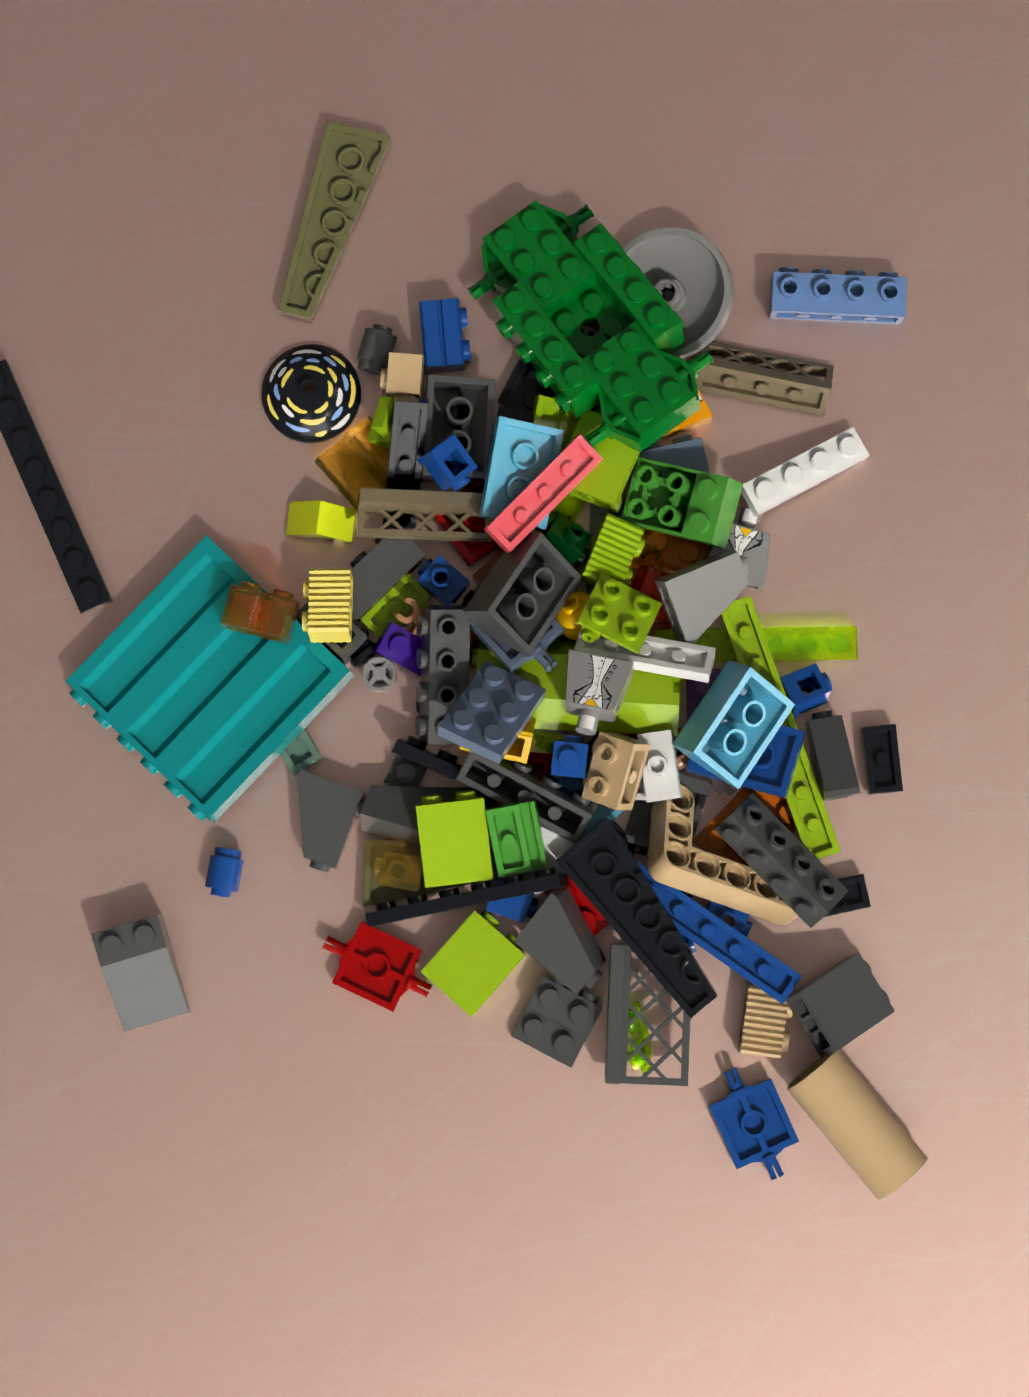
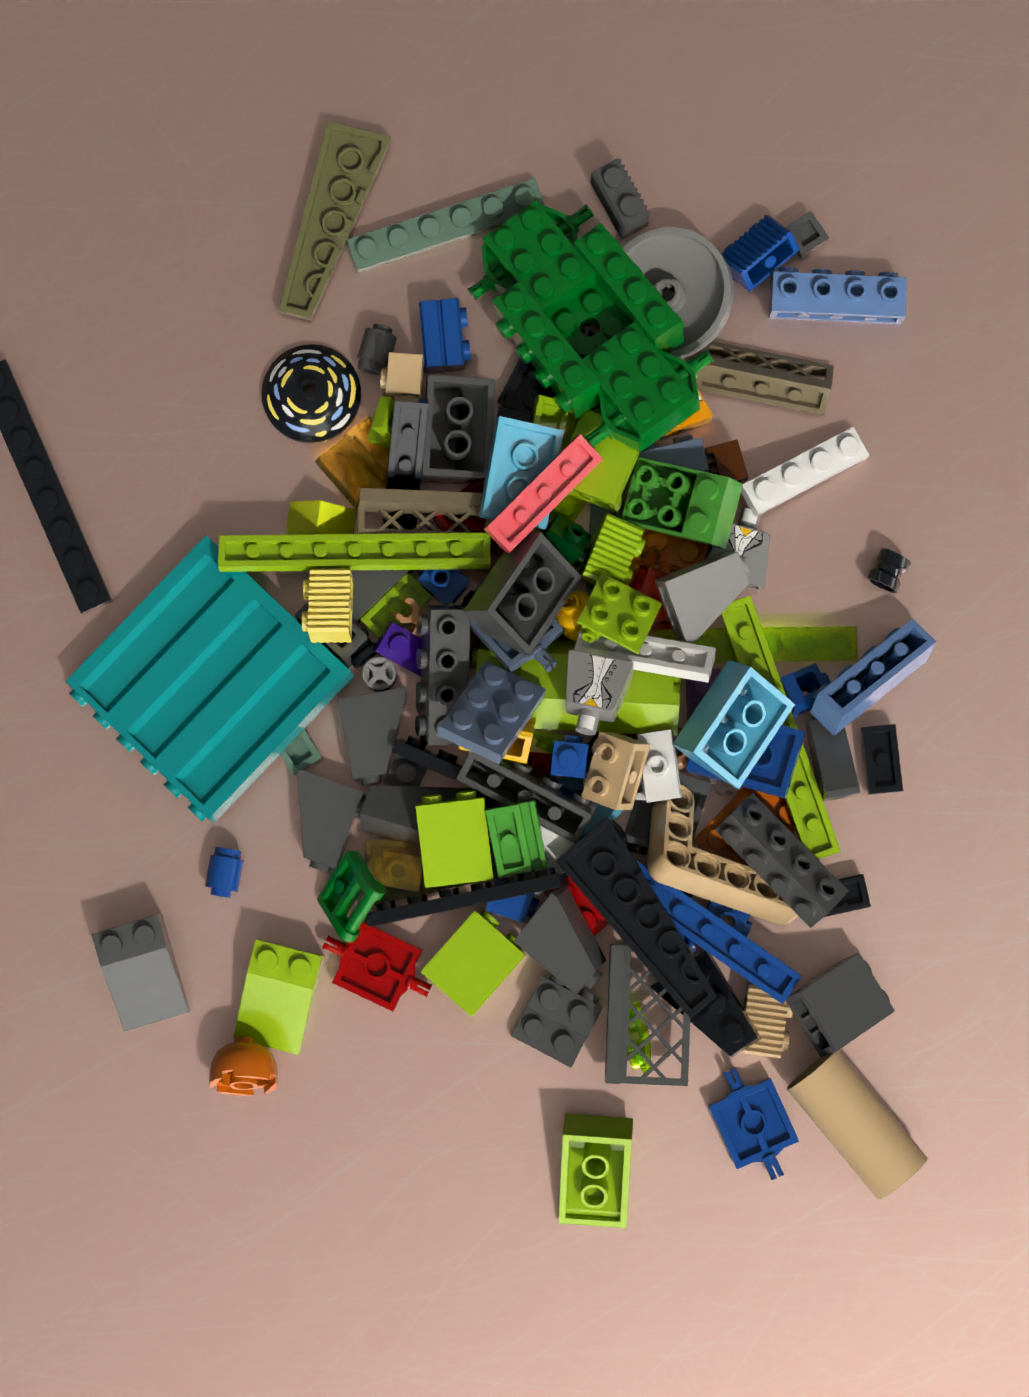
(243, 1067): none -> orange cylinder
(260, 612): clear orange brick -> none
(278, 995): none -> lime slope
(342, 891): none -> green plate
(354, 551): none -> lime plate
(371, 732): none -> dark grey slope
(441, 226): none -> sand green plate
(449, 464): blue brick -> none
(595, 1170): none -> lime slope
(620, 198): none -> dark grey brick
(724, 1017): none -> black wing
(727, 461): none -> reddish brown brick
(760, 252): none -> blue brick
(808, 234): none -> dark grey plate
(872, 677): none -> medium blue brick
(891, 567): none -> black wheel

